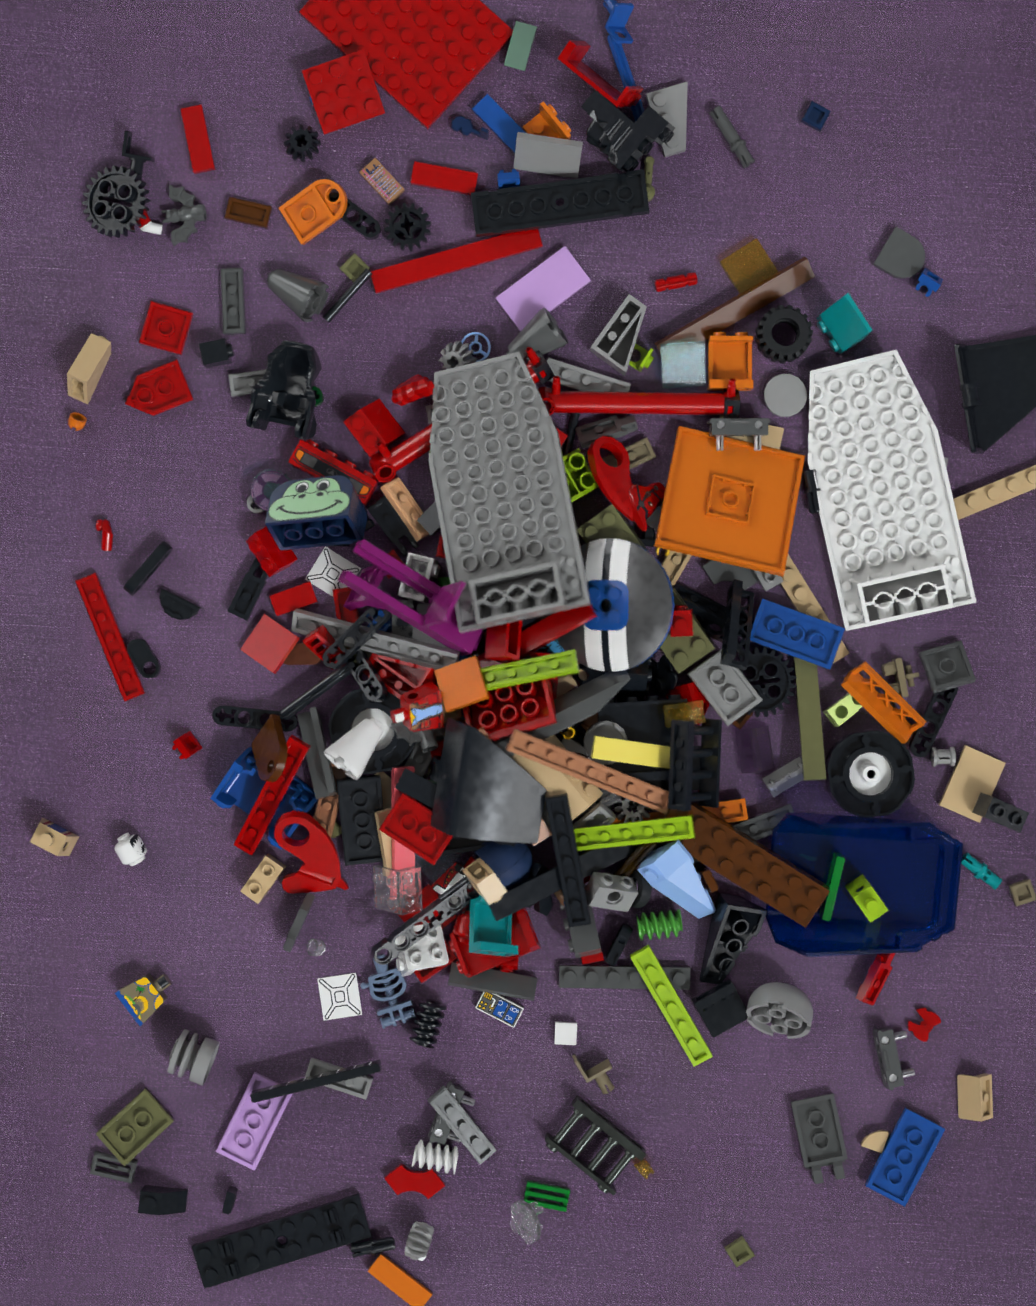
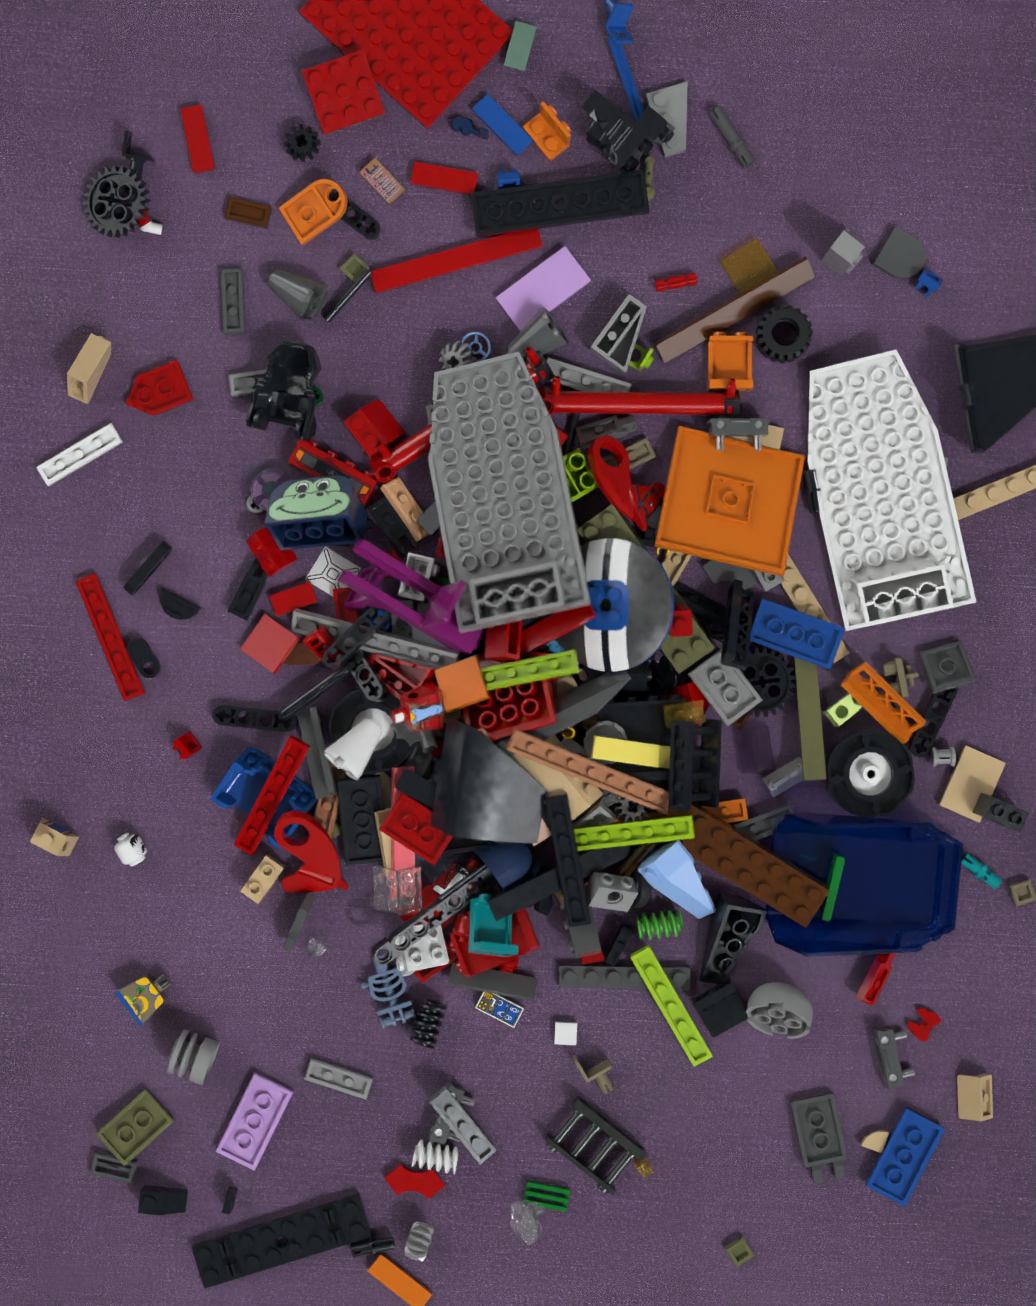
(77, 421): orange hinge -> none
(79, 454): none -> white tile
(107, 534): red arm -> none
(166, 328): red tile -> none
(187, 213): dark grey animal -> none
(216, 353): black brick -> none
(270, 750): reddish brown tile -> none
(316, 1081): black tile -> none
(339, 996): white sticker -> none
(399, 227): black gear -> none
(412, 390): red rock -> none
(484, 881): tan brick -> none
(547, 155): light grey tile -> none
(572, 57): red panel -> none
(683, 364): clear light blue tile -> none
(708, 879): reddish brown tile -> none
(785, 395): light grey tile -> none
(815, 116): dark blue tile -> none
(843, 324): teal slope -> none
(845, 253): none -> light grey wedge
(867, 898): lime torso -> none

